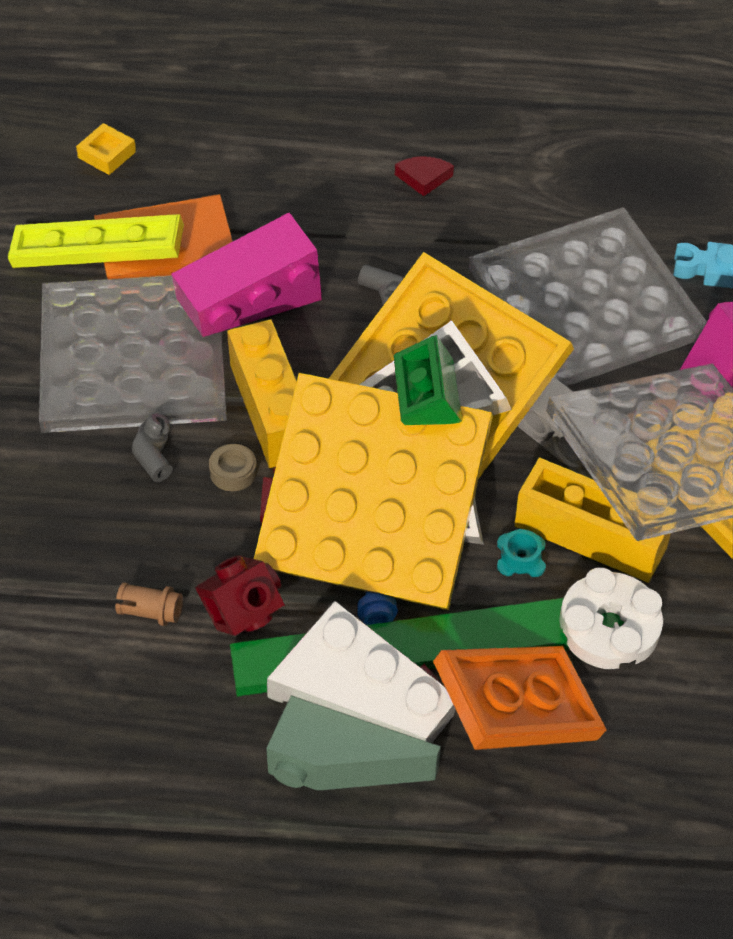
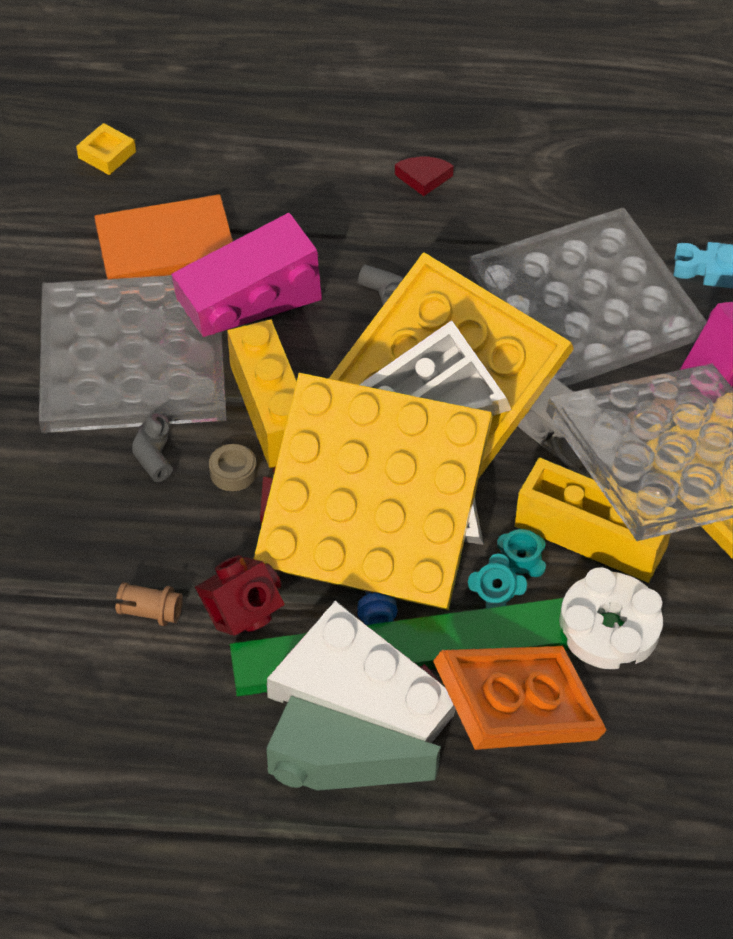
(96, 241): neon yellow tile -> none
(427, 384): green slope -> none
(497, 569): none -> teal plate

